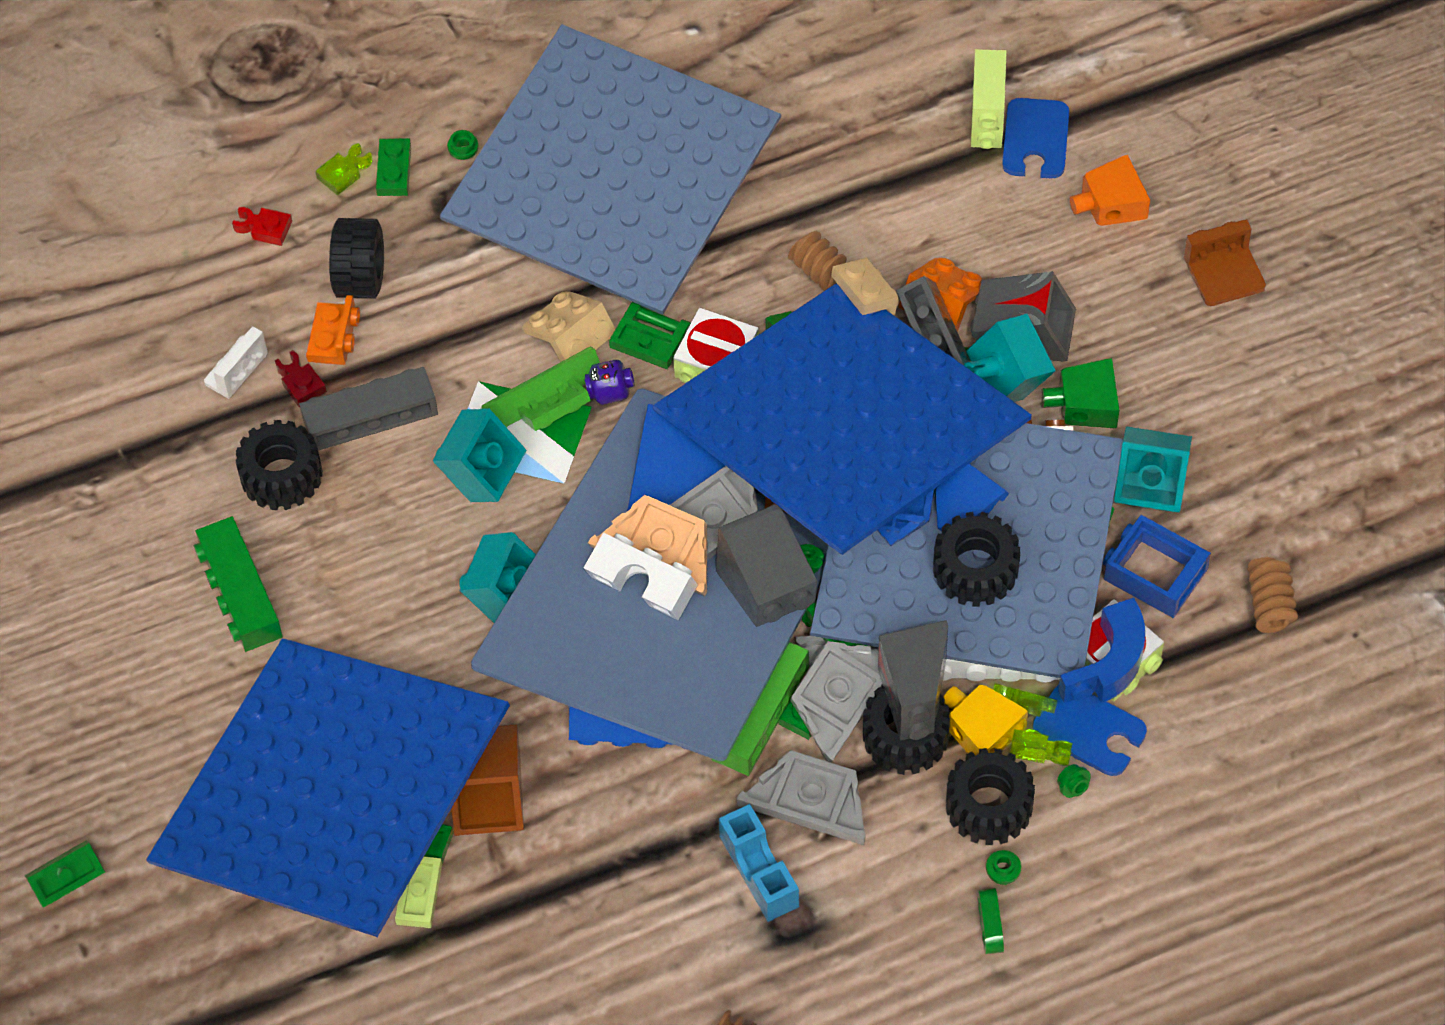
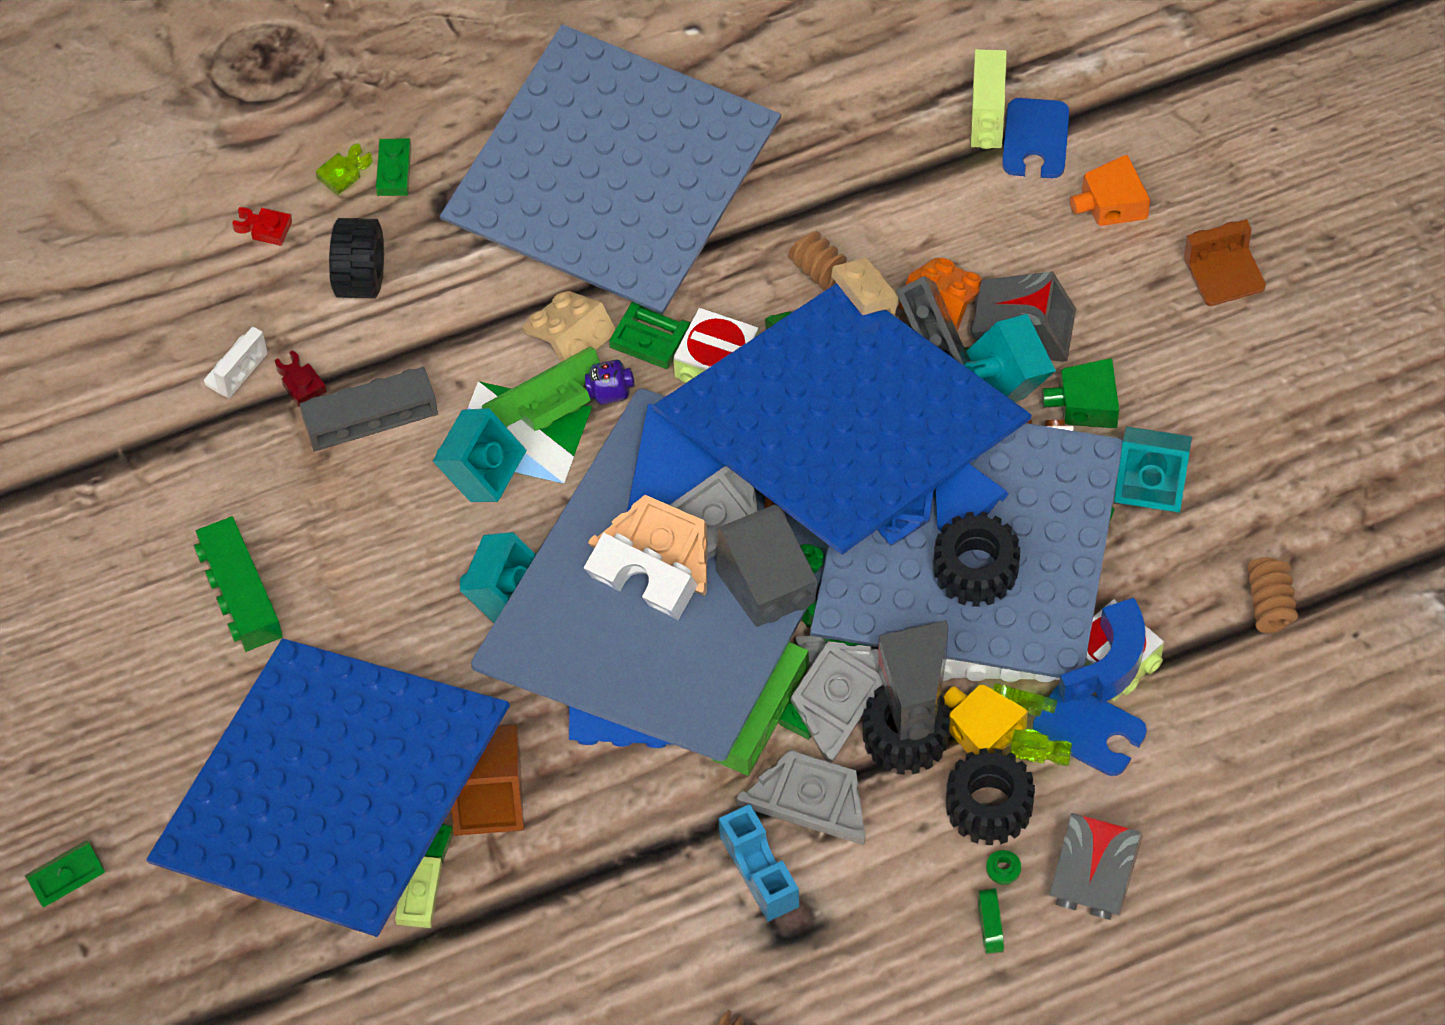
(272, 444): black tyre -> none
(332, 332): orange bracket -> none
(459, 139): green plate -> none
(1073, 780): green plate -> none
(1095, 866): none -> dark grey slope
(1167, 542): blue window -> none

